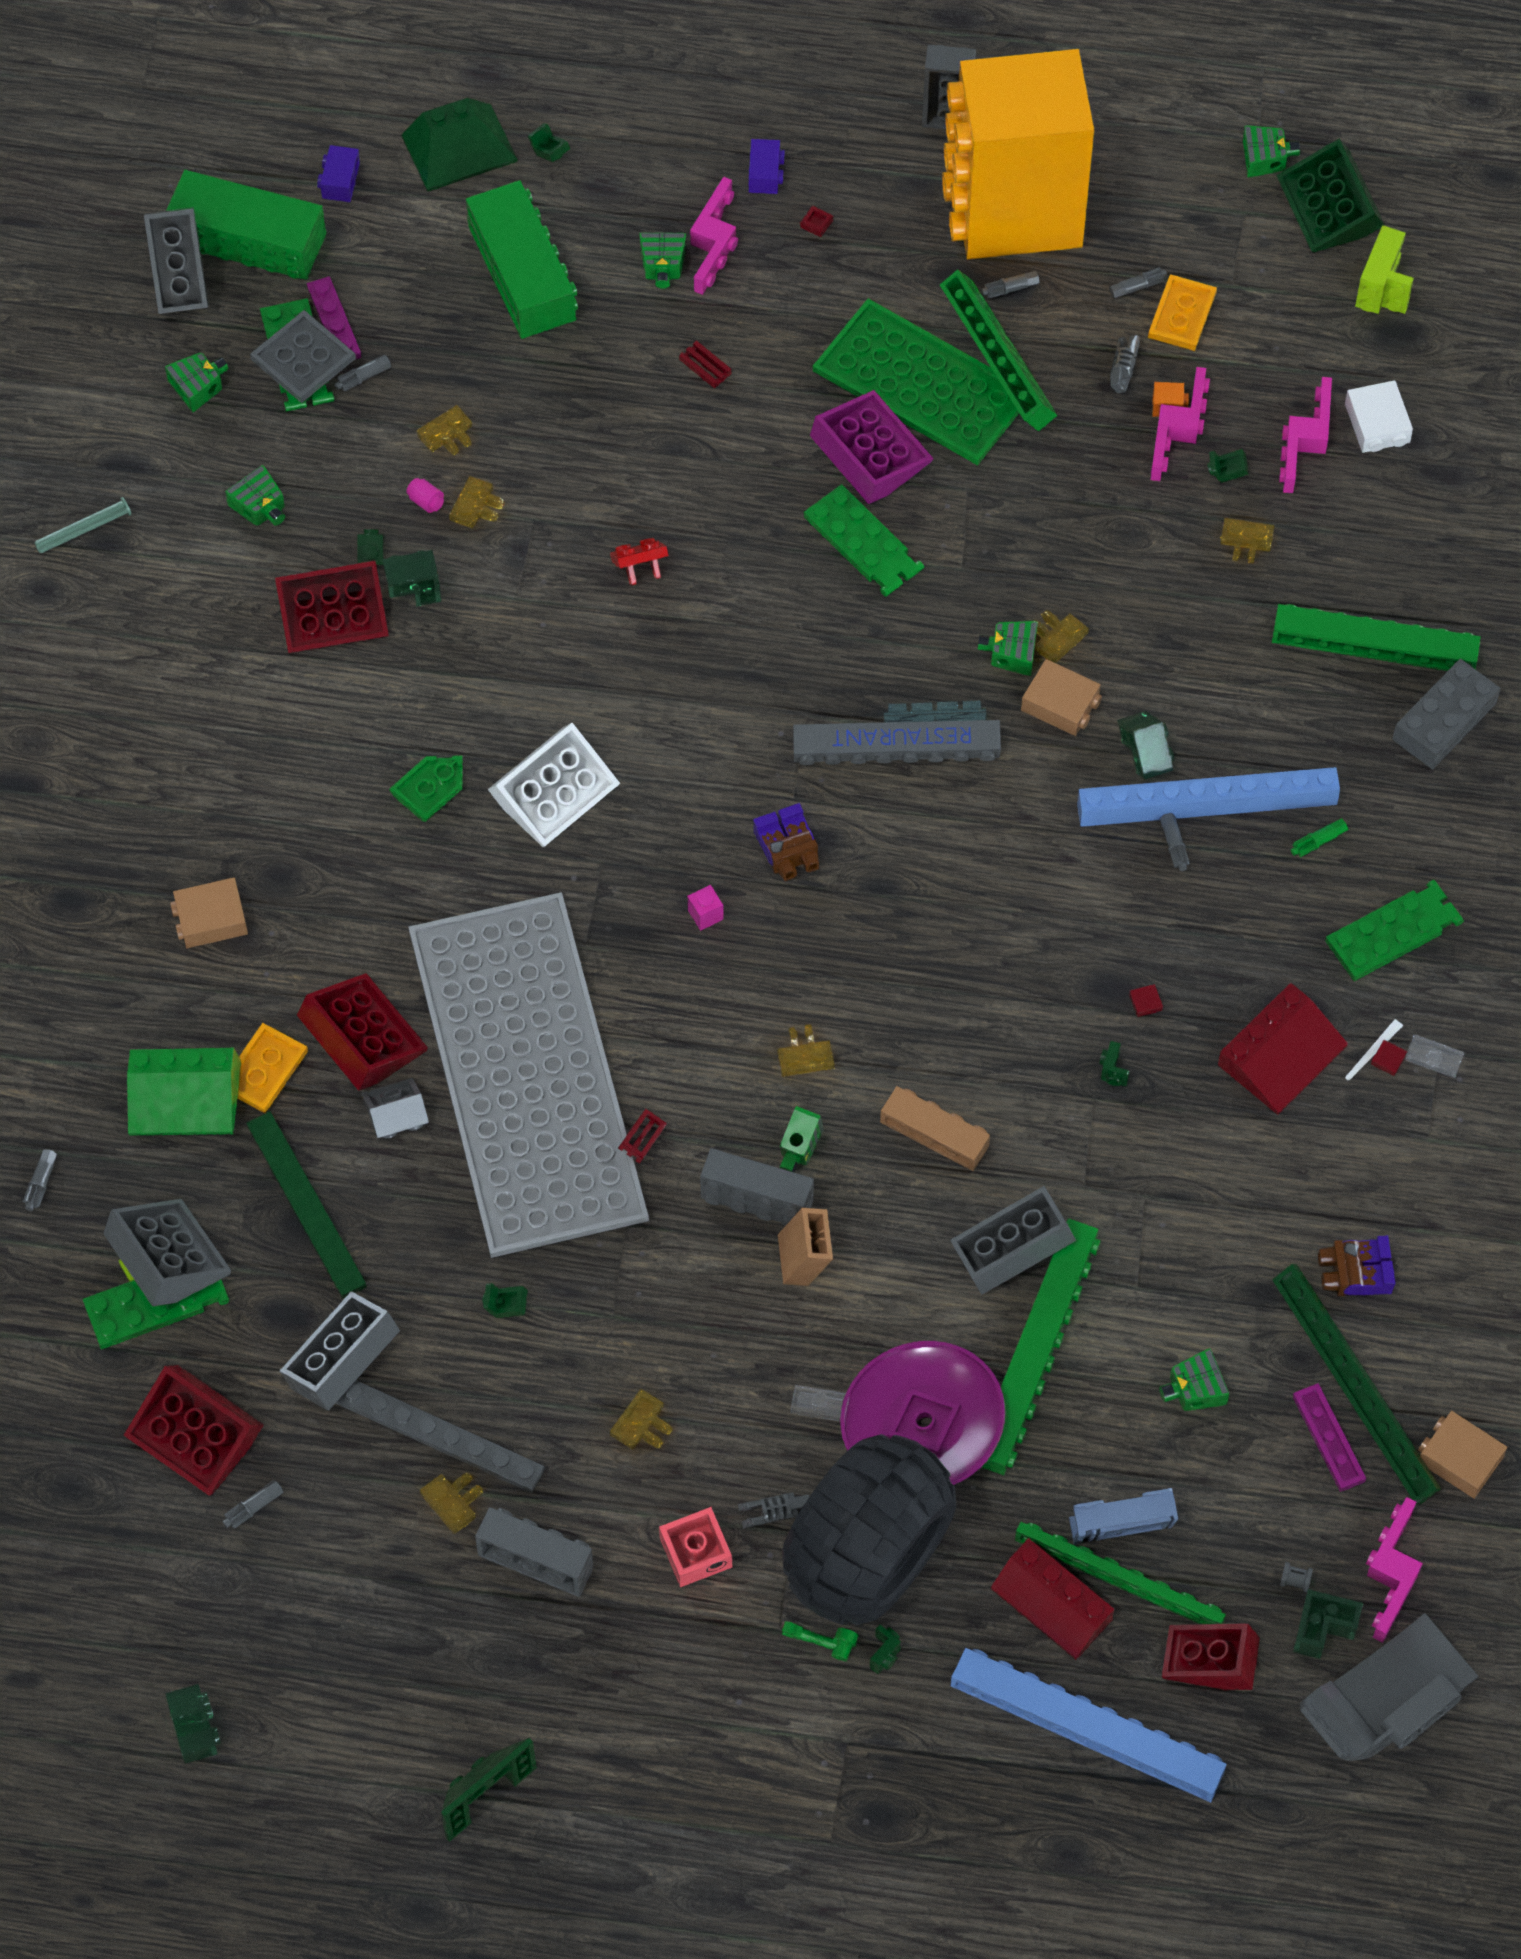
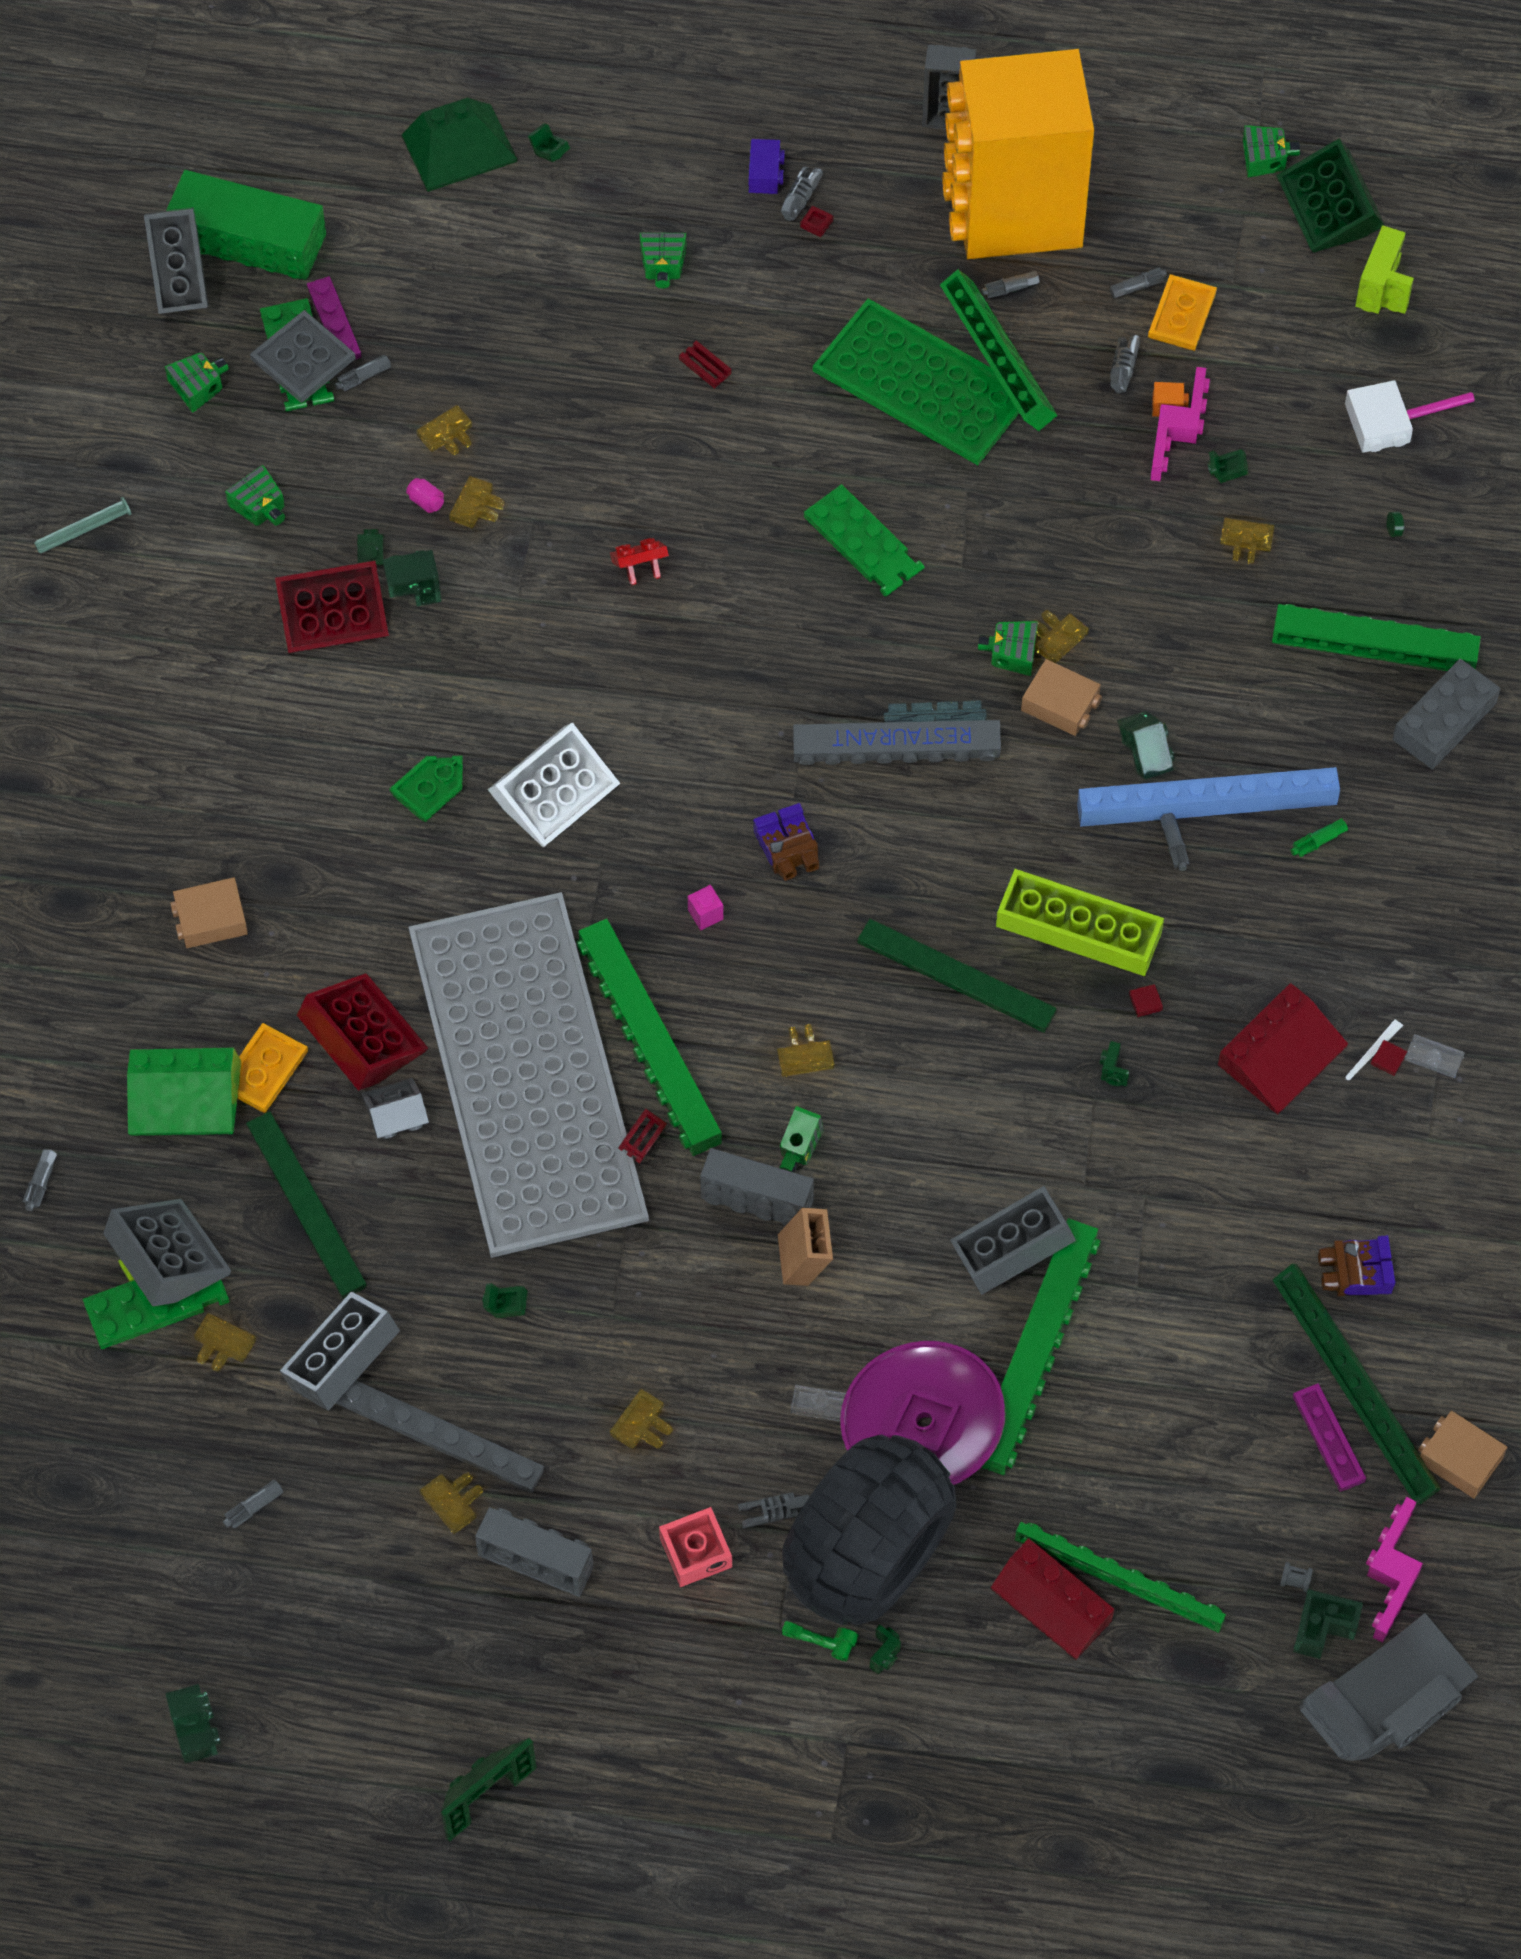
(192, 1429): dark red slope -> none
(224, 1338): none -> clear yellow hinge
(339, 173): dark purple brick -> none
(521, 259): green brick -> none
(649, 1037): none -> green brick
(713, 236): dark pink bracket -> none
(800, 192): none -> dark grey hinge
(869, 446): magenta slope -> none
(935, 1128): medium nougat brick -> none
(957, 975): none -> dark green tile
(1079, 922): none -> lime brick
(1088, 1724): medium blue brick -> none
(1123, 1517): sand blue piece -> none
(1196, 1383): green torso -> none
(1212, 1655): dark red slope -> none
(1306, 435): dark pink bracket -> none
(1393, 930): green hinge -> none
(1395, 524): none -> dark green tile
(1440, 405): none -> dark pink bar

